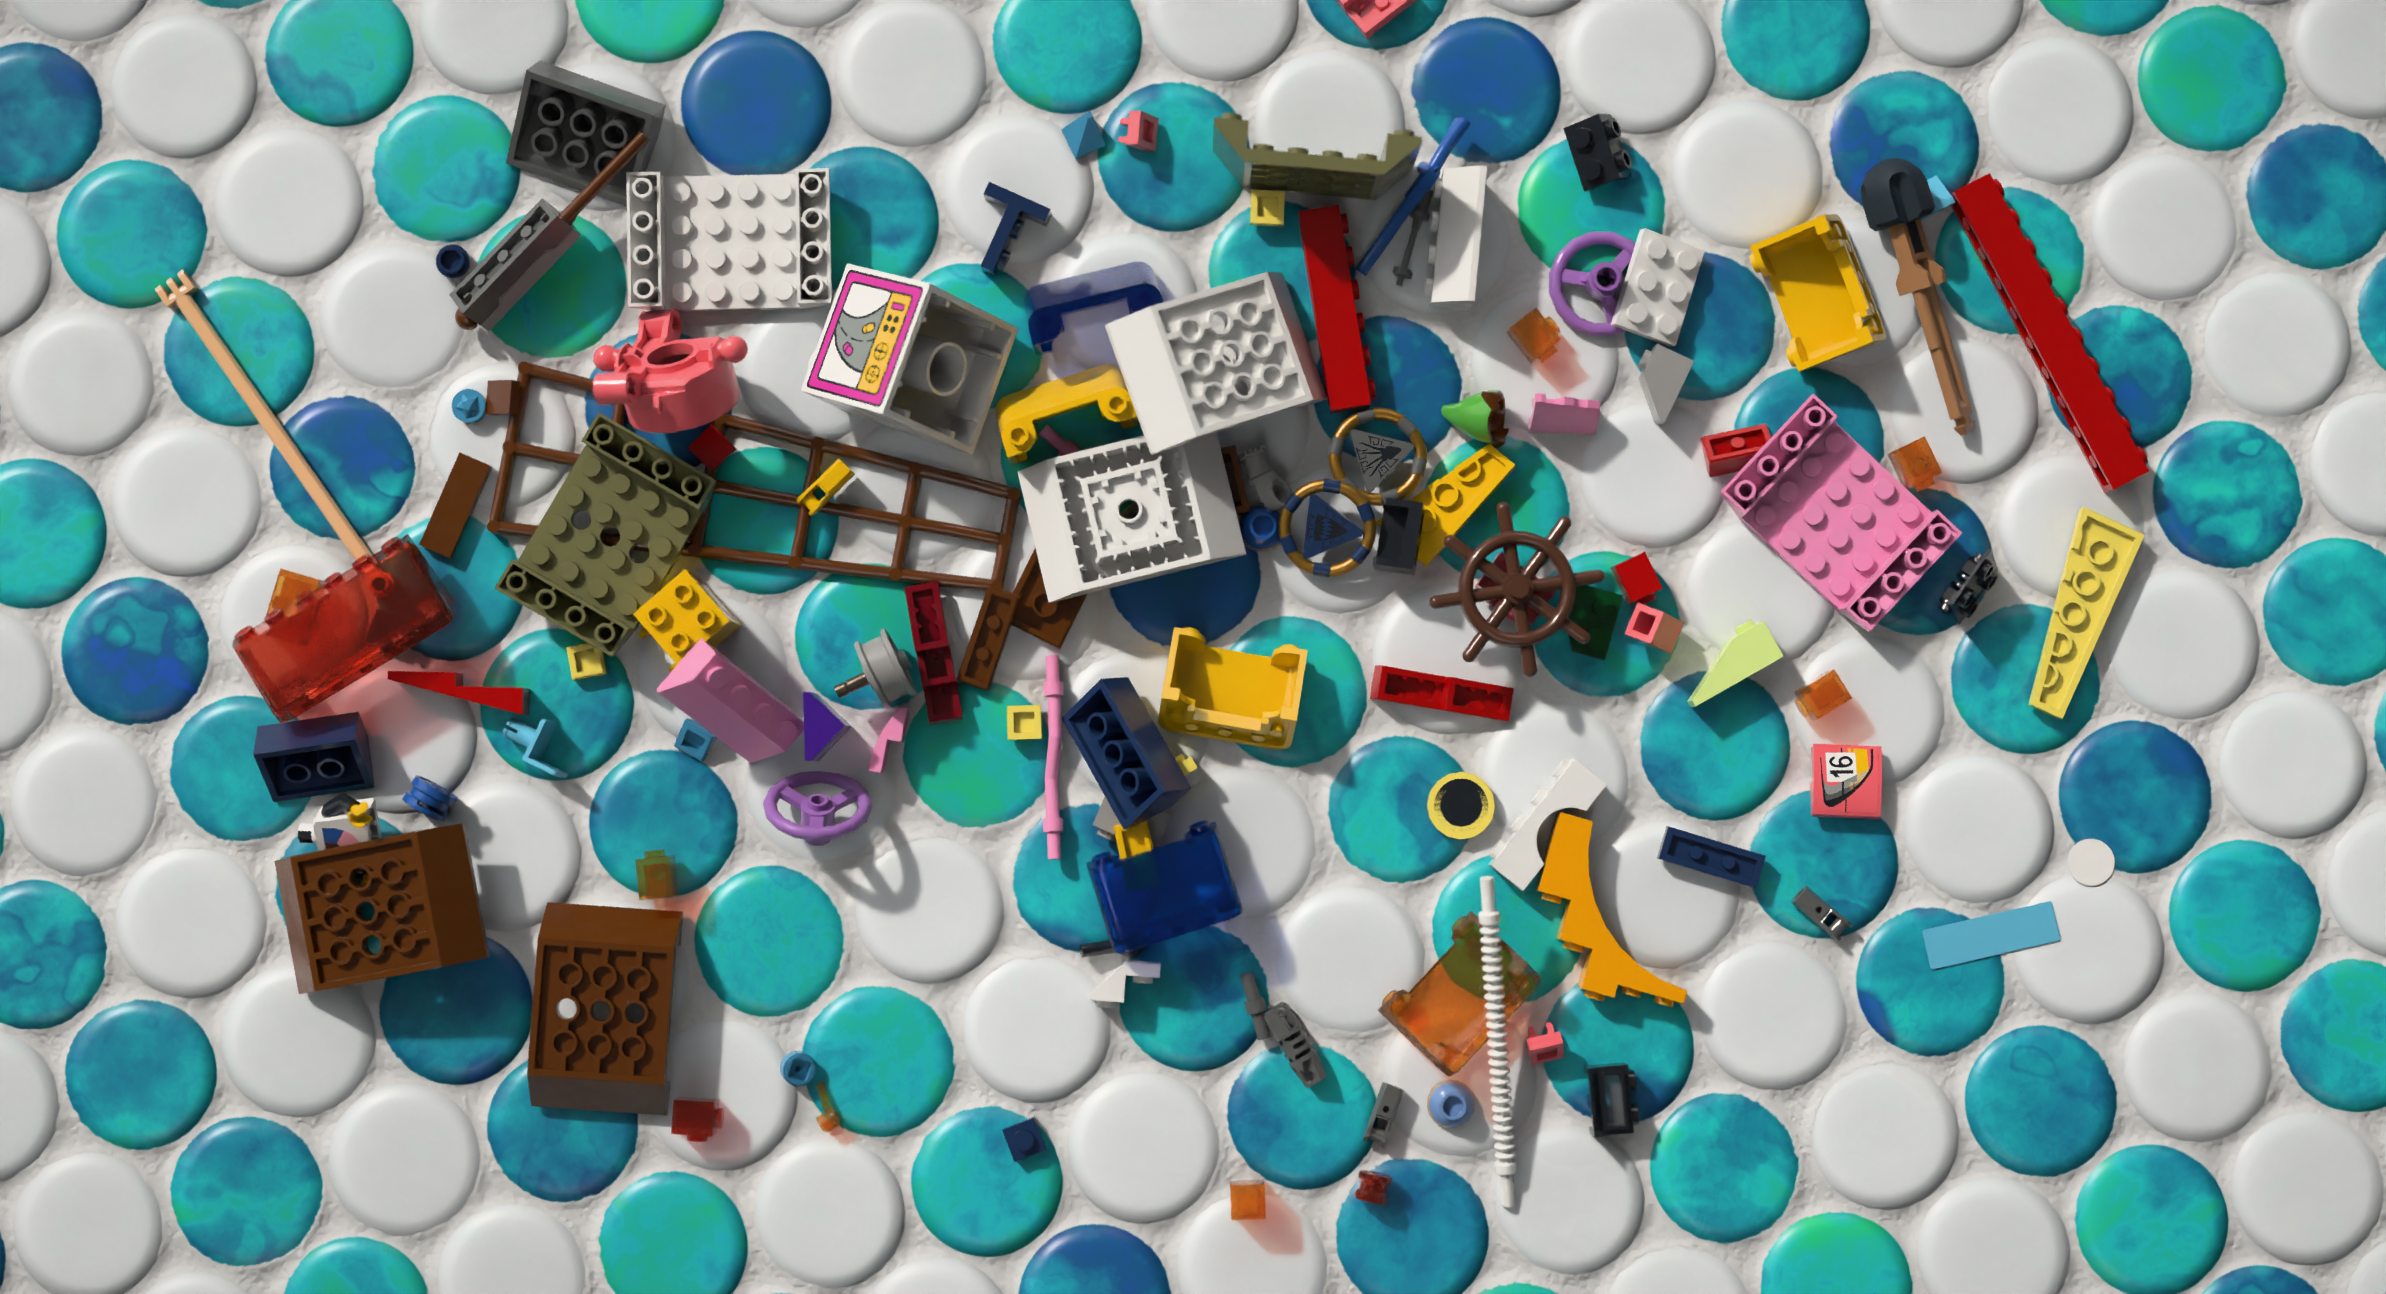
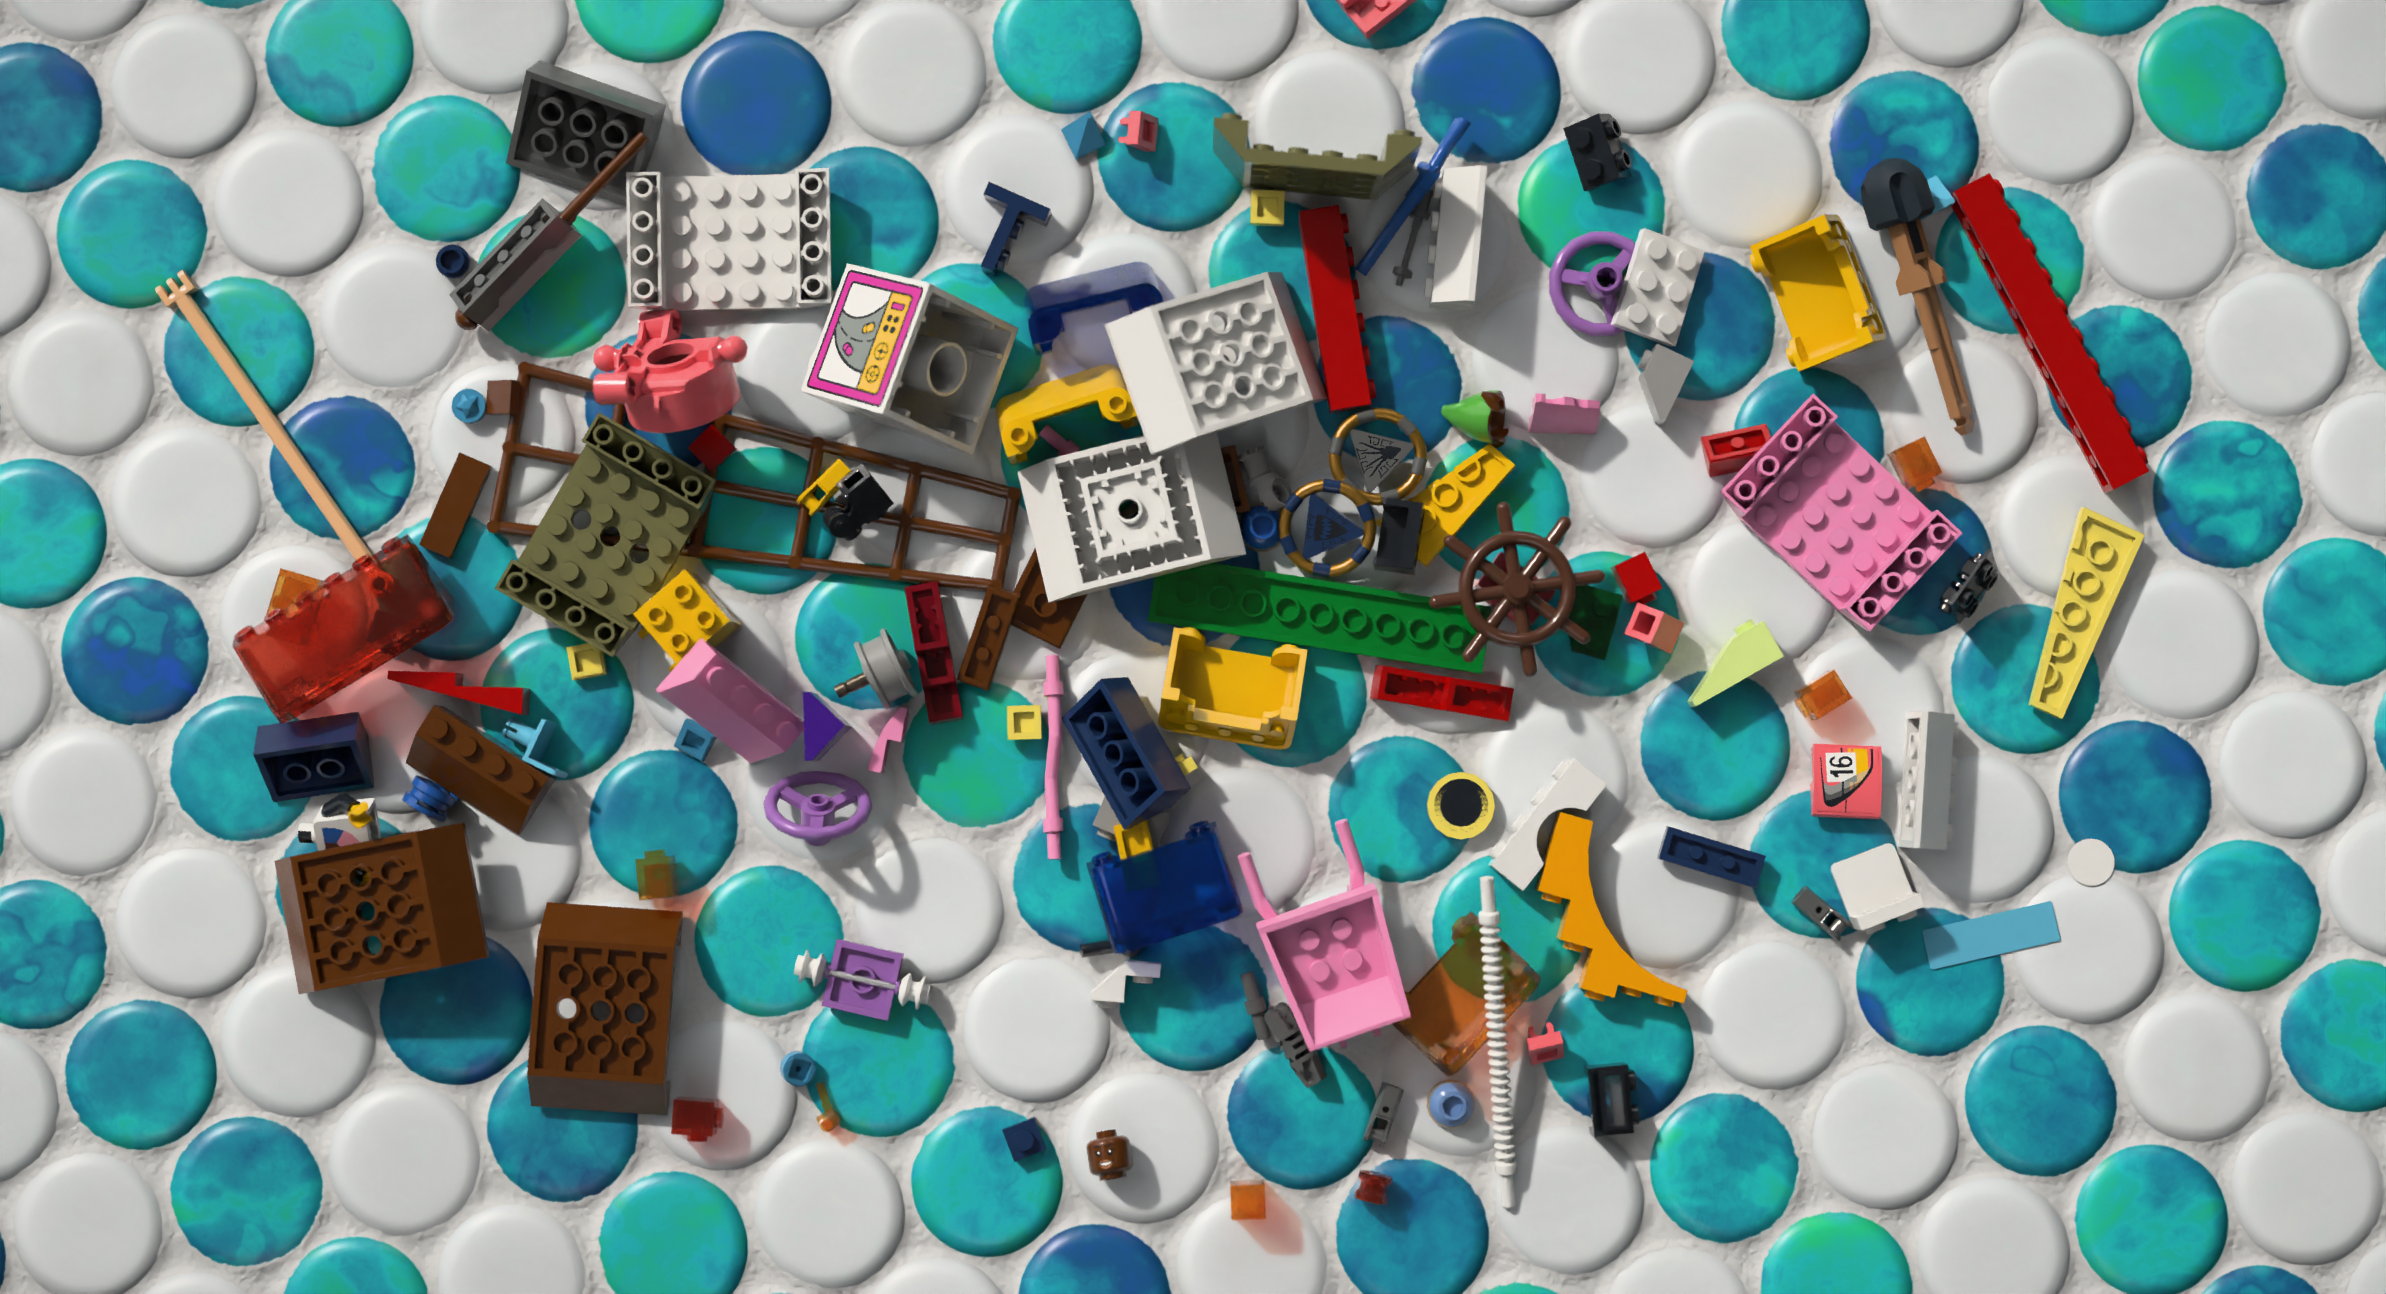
(478, 768): none -> reddish brown slope
(862, 979): none -> medium lavender plate
(864, 504): none -> black brick
(1109, 1155): none -> reddish brown head
(1316, 615): none -> green plate
(1333, 956): none -> bright pink piece
(1535, 336): clear orange brick -> none
(1875, 888): none -> white bracket
(1927, 780): none -> white slope

